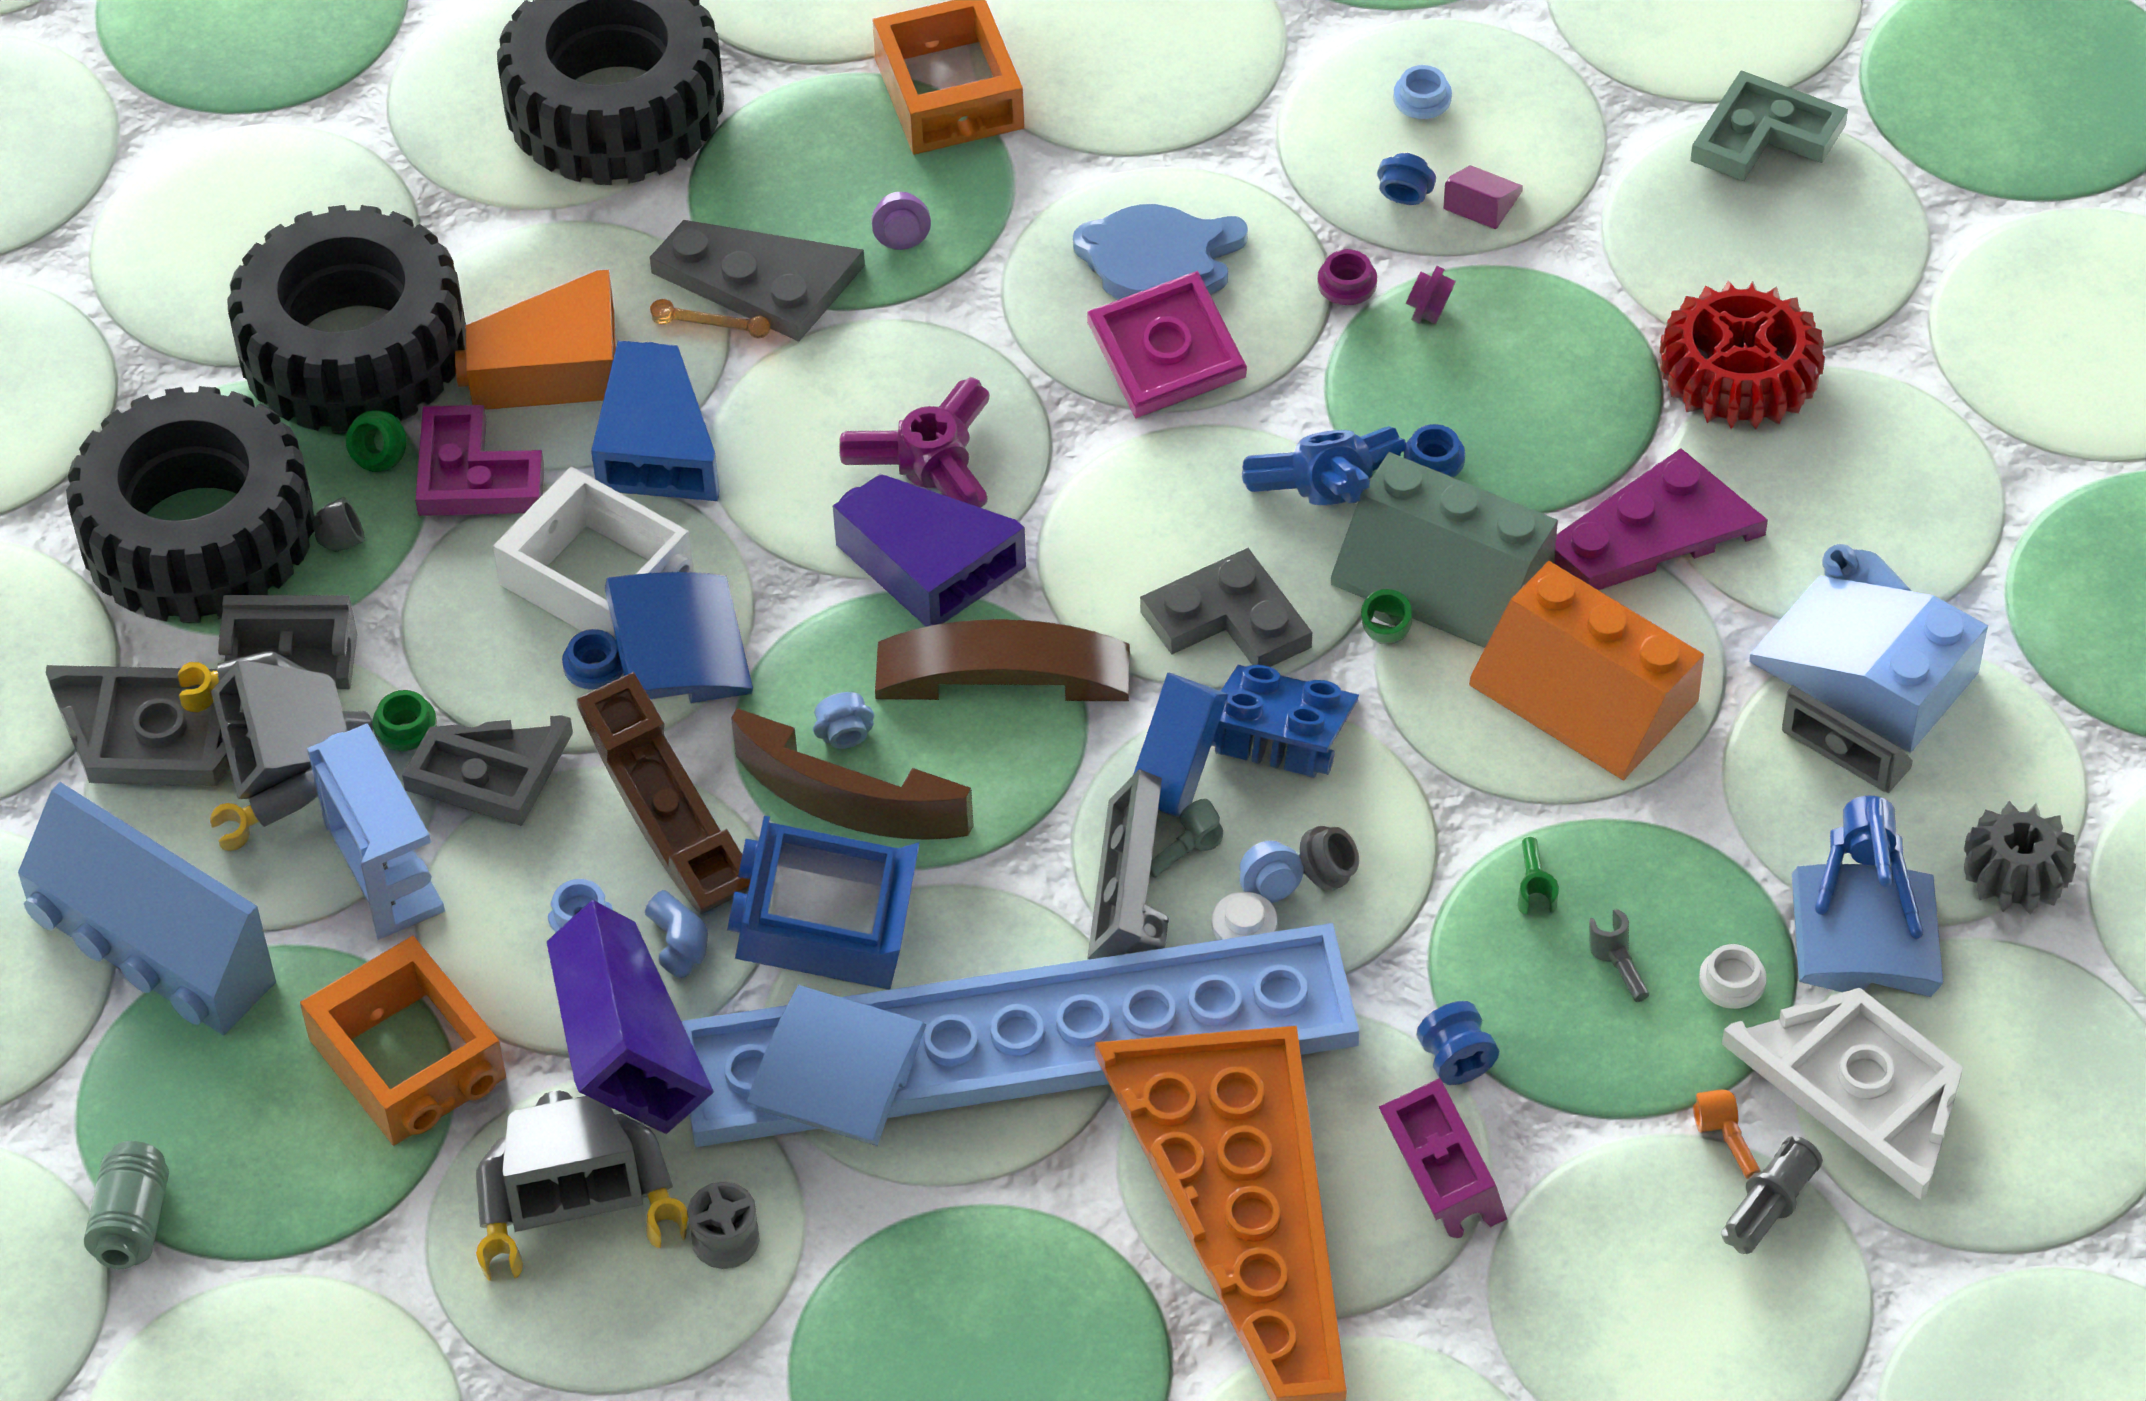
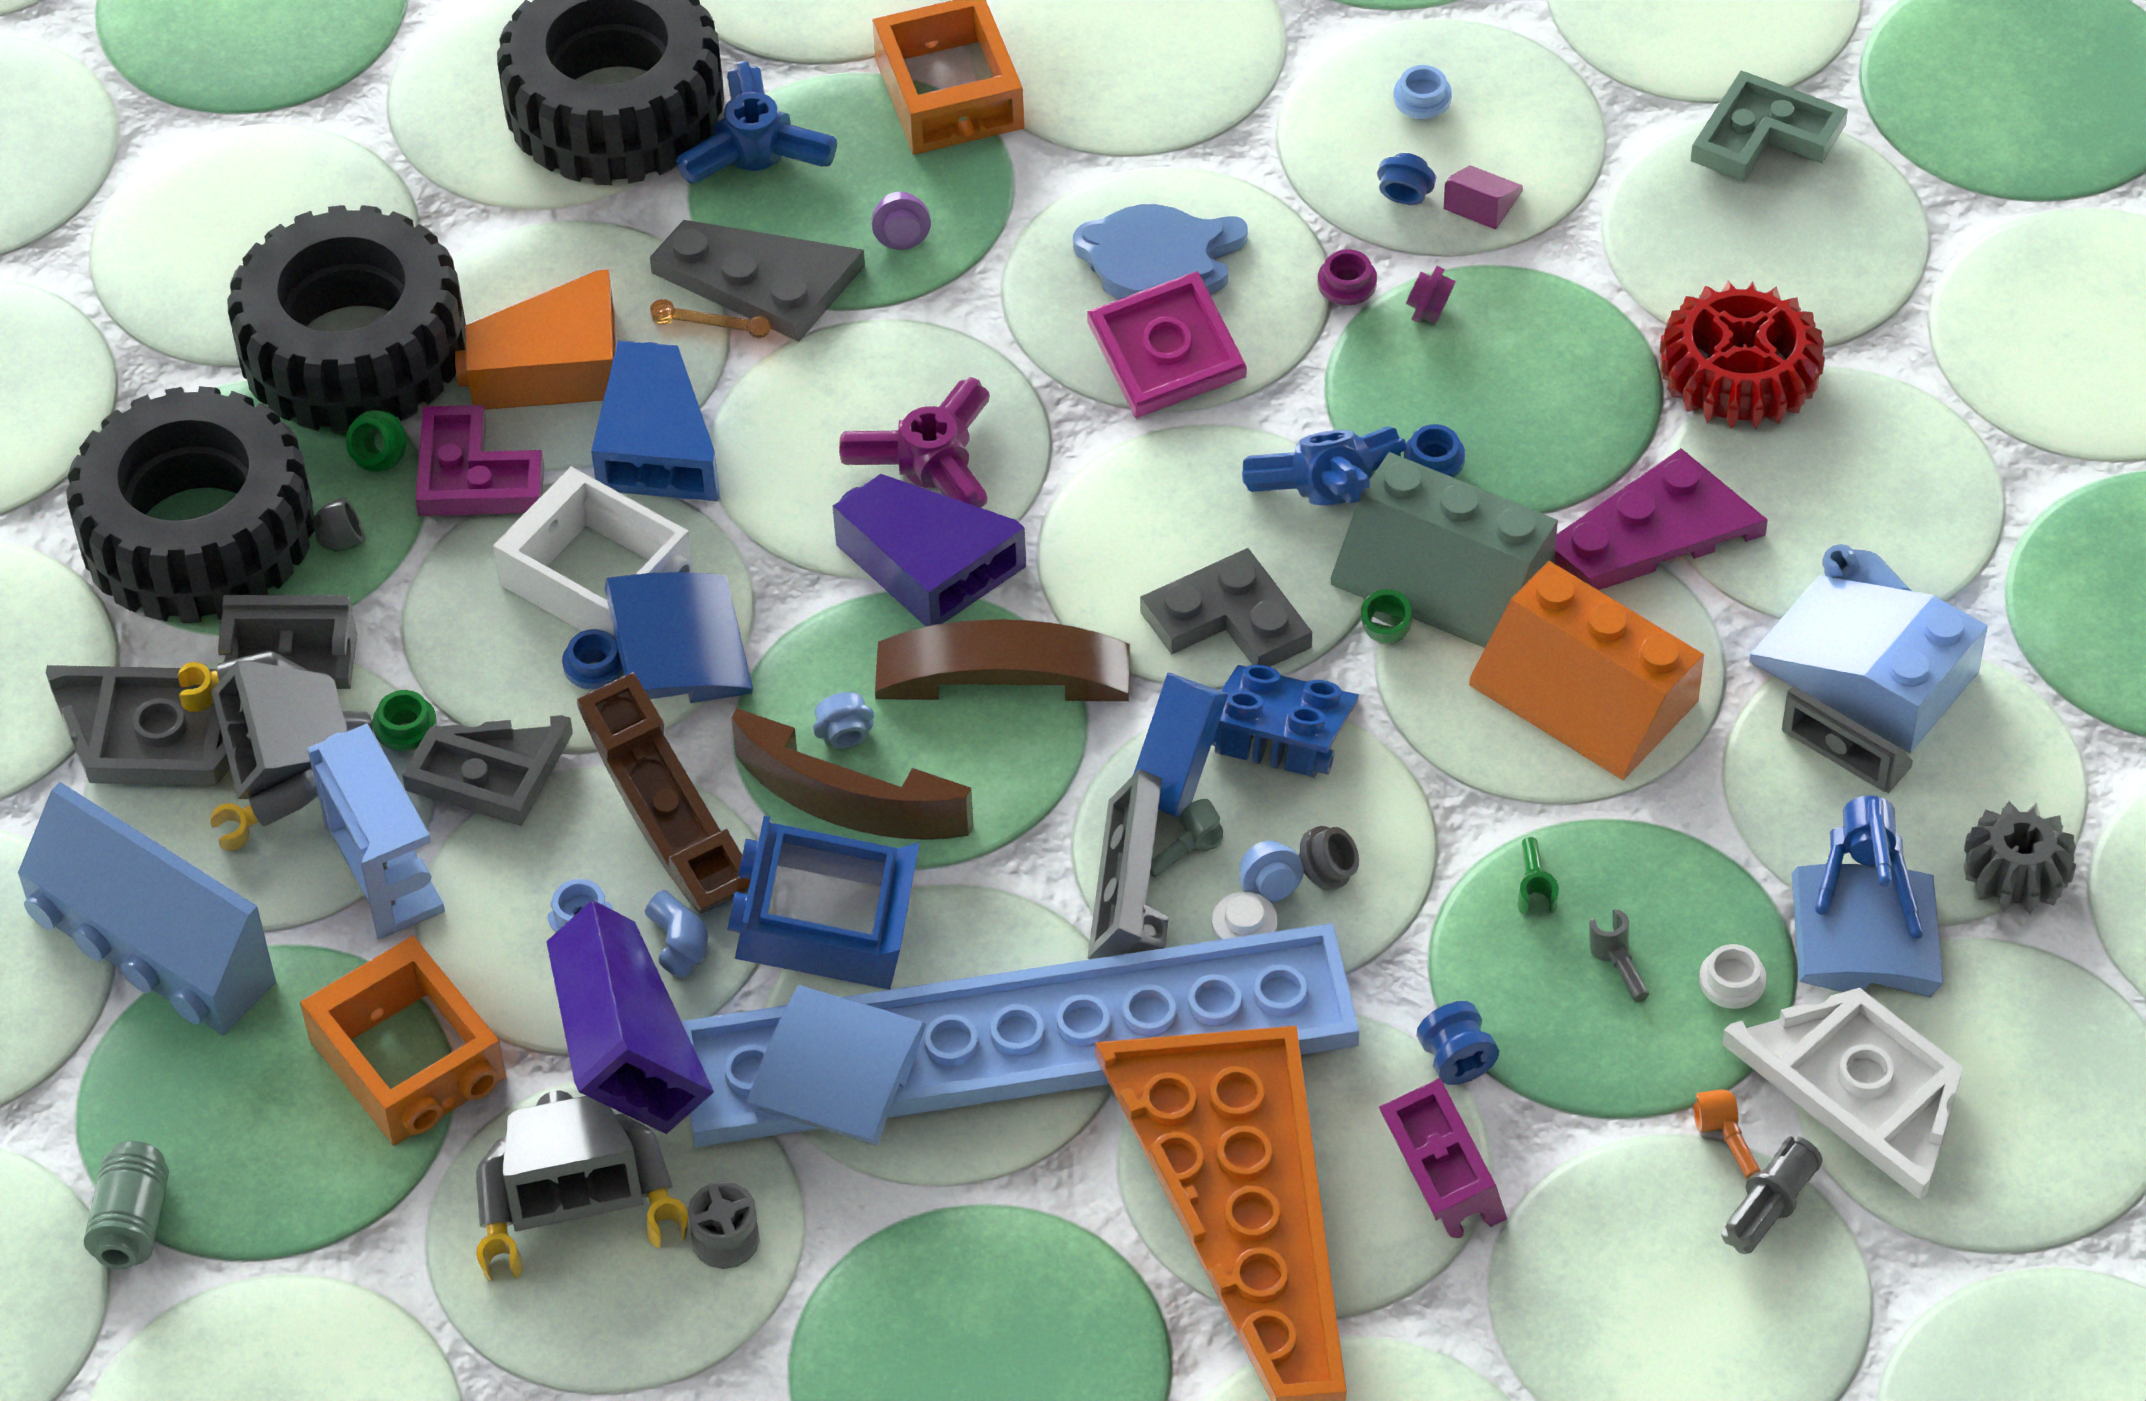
(753, 133): none -> blue bush

